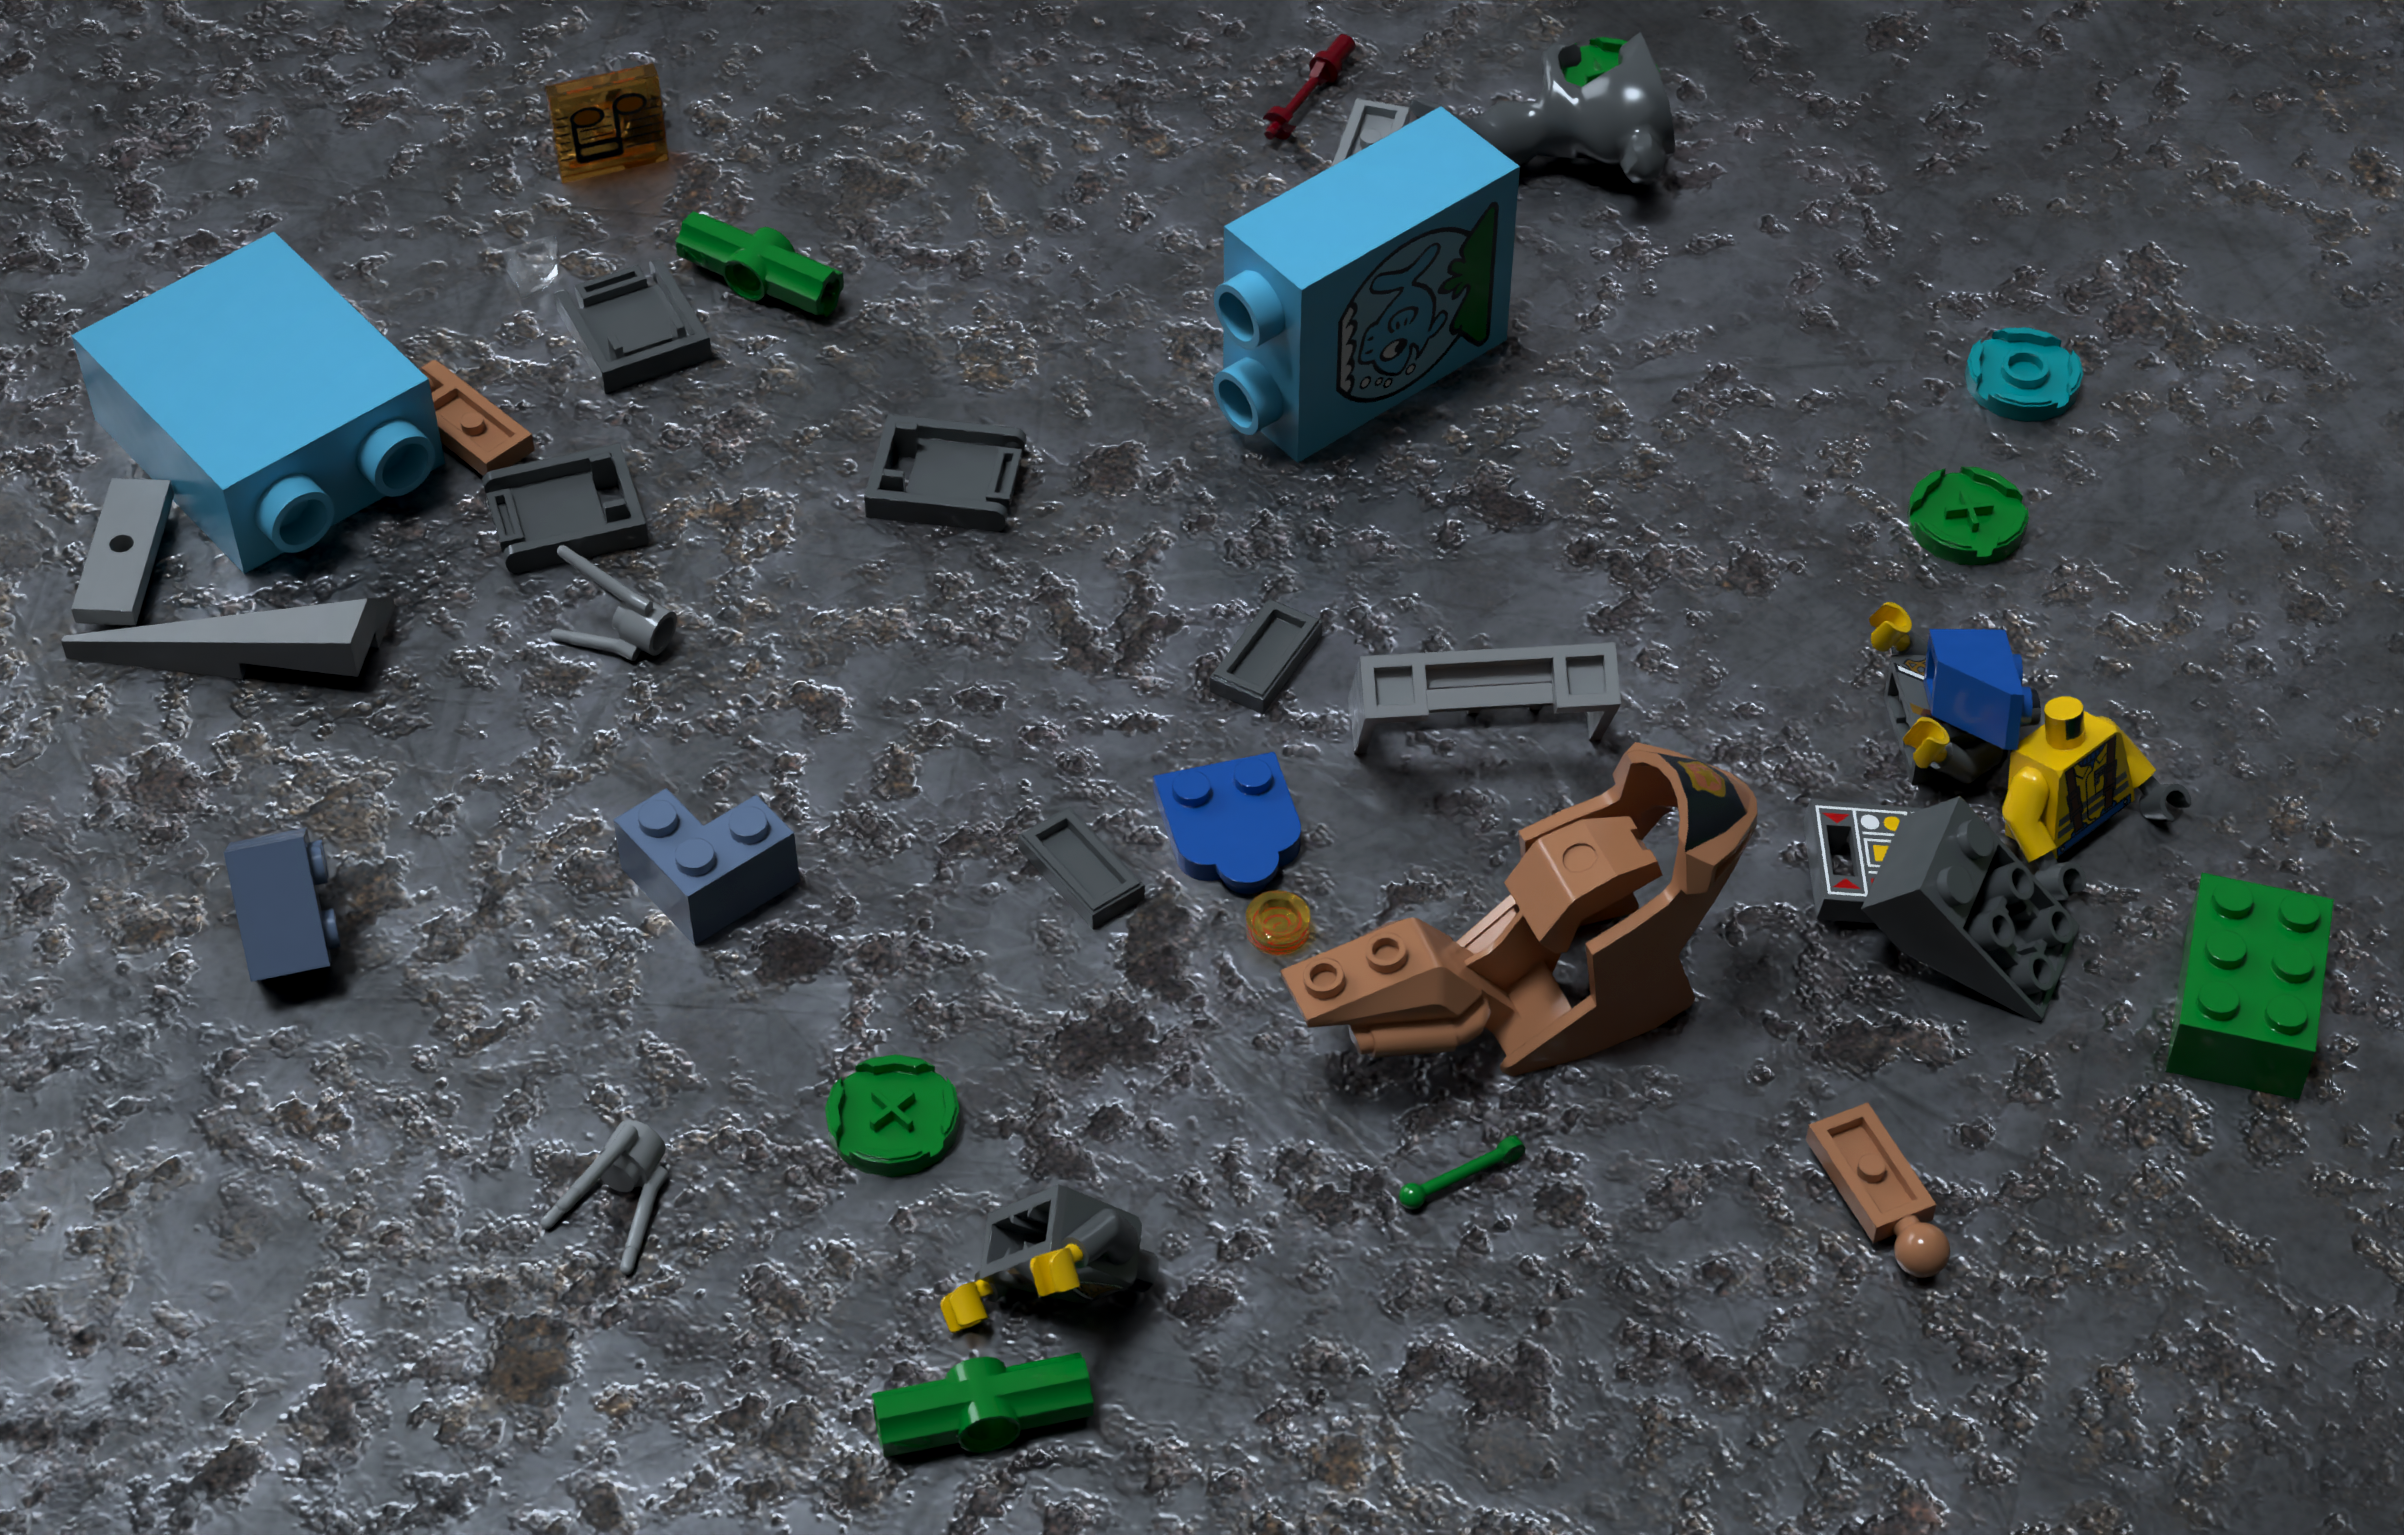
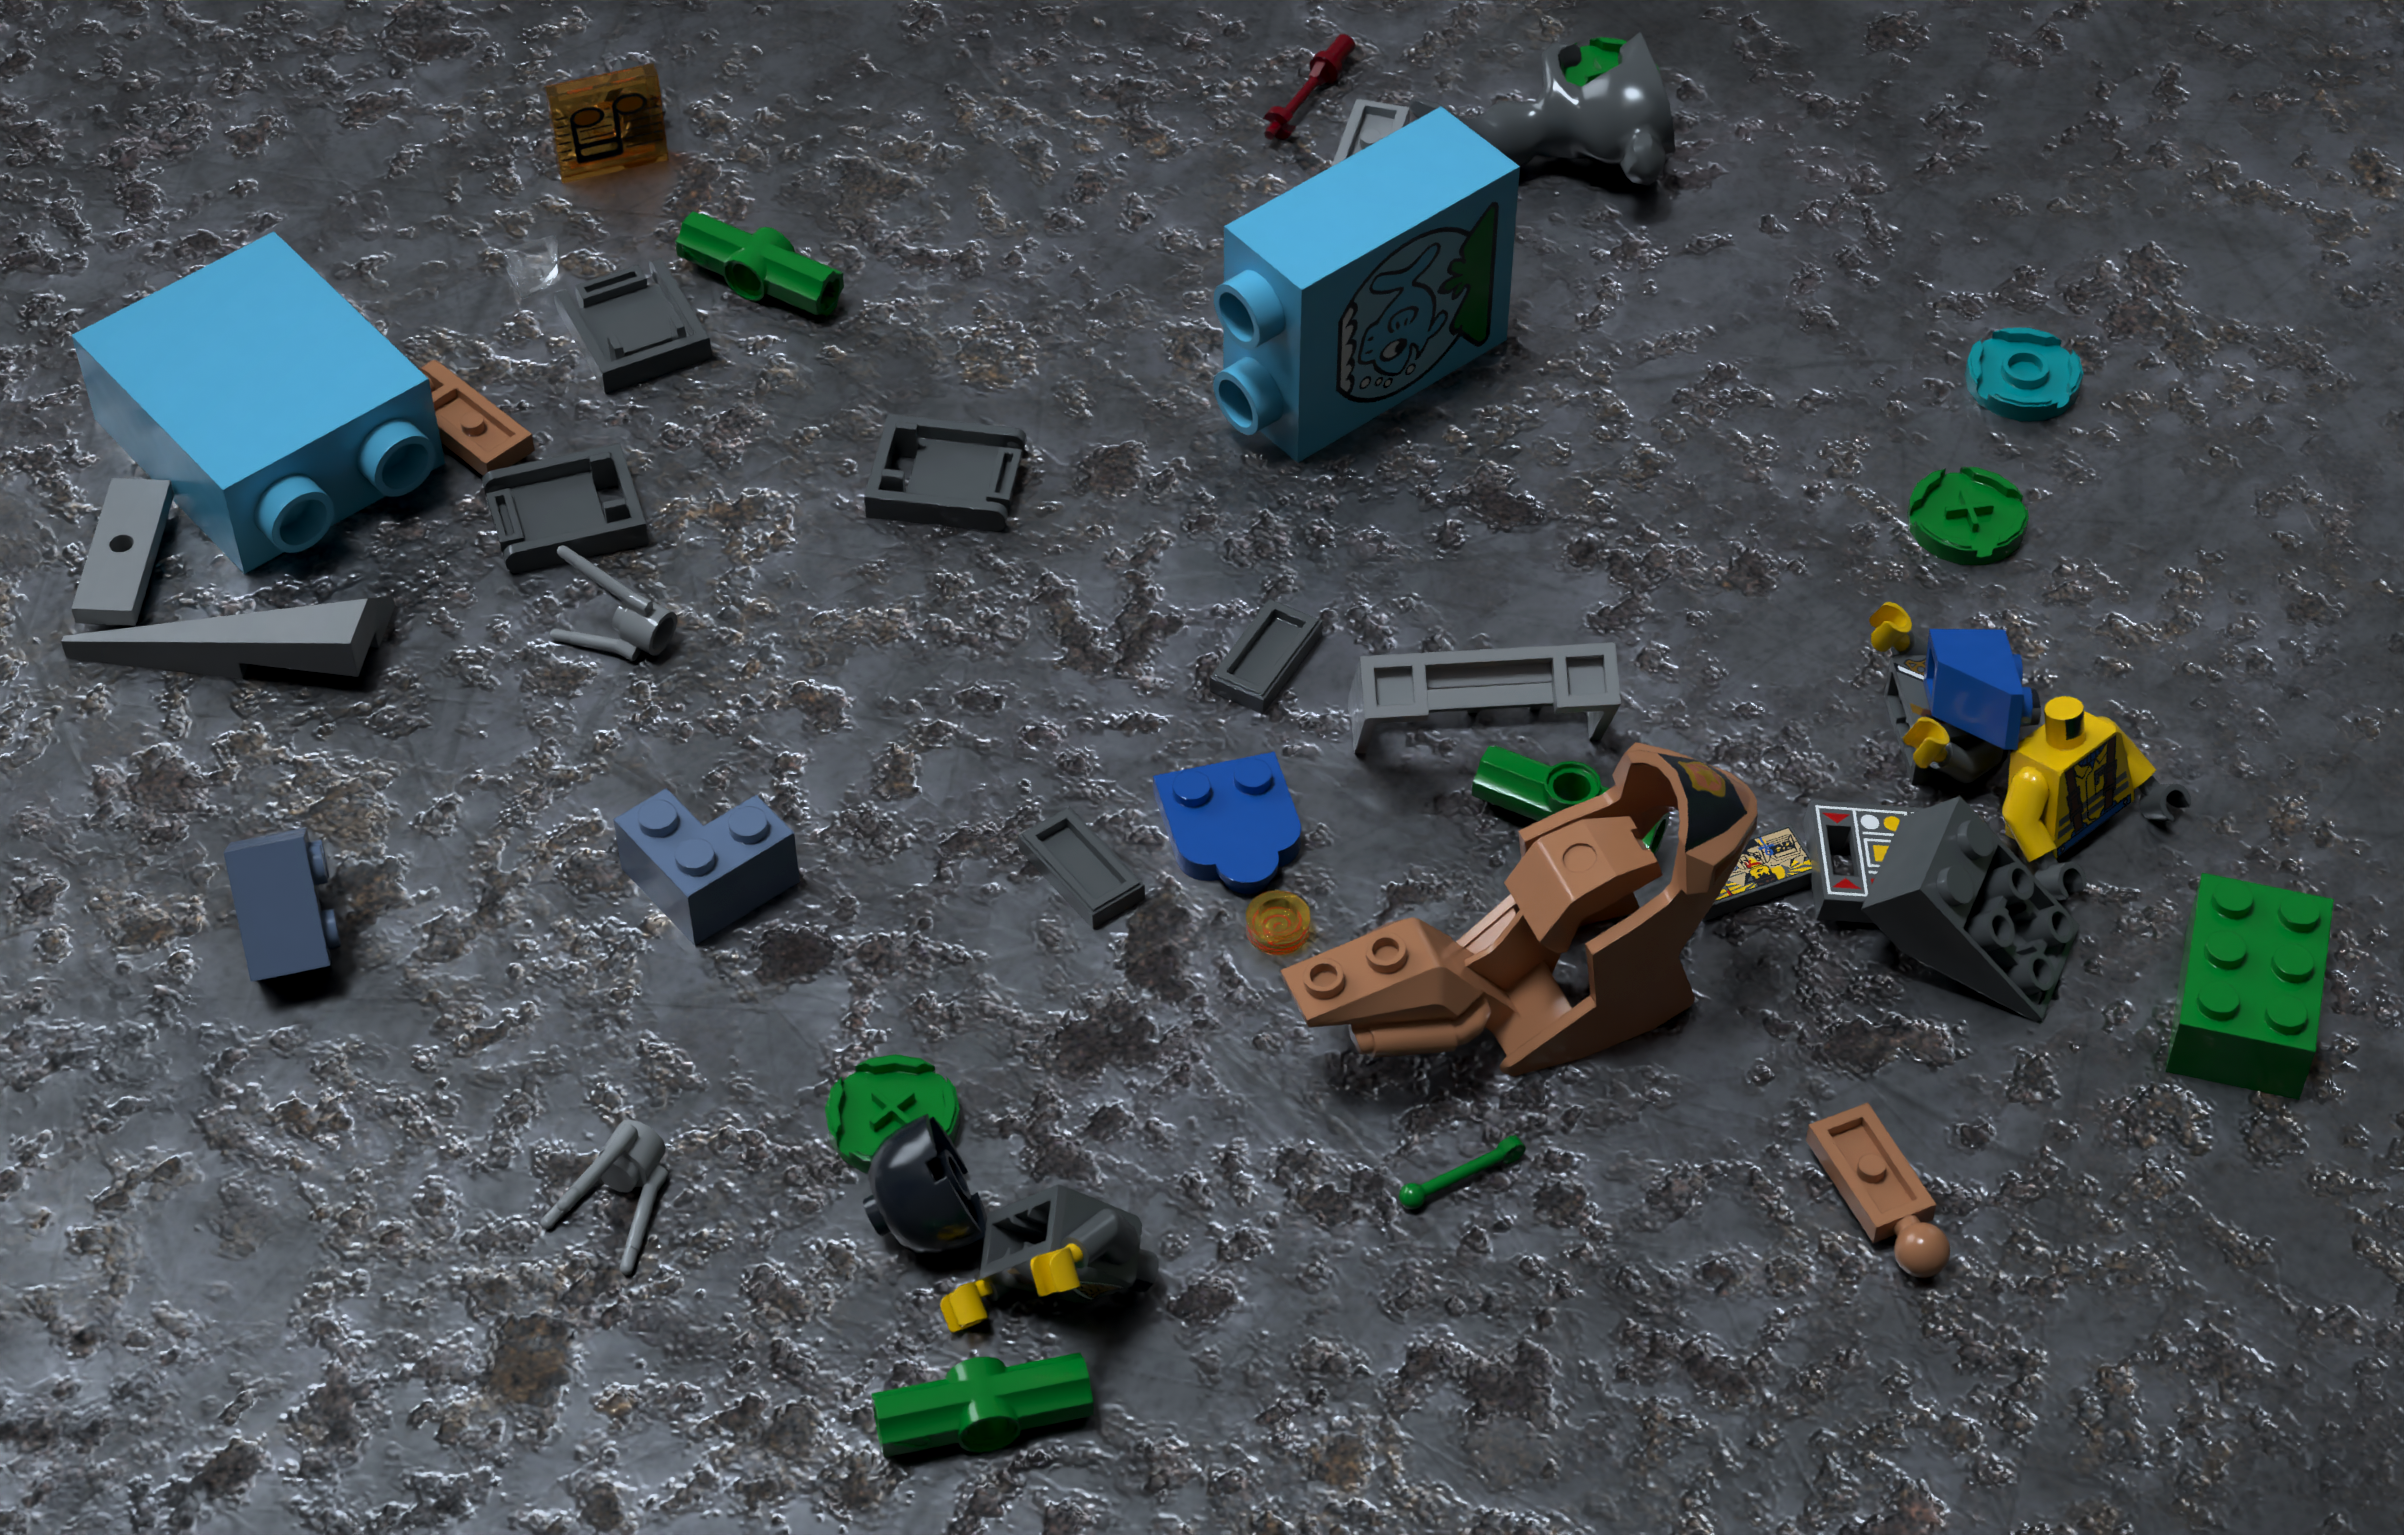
(923, 1191): none -> black cylinder
(1542, 789): none -> green piece
(1768, 868): none -> tile

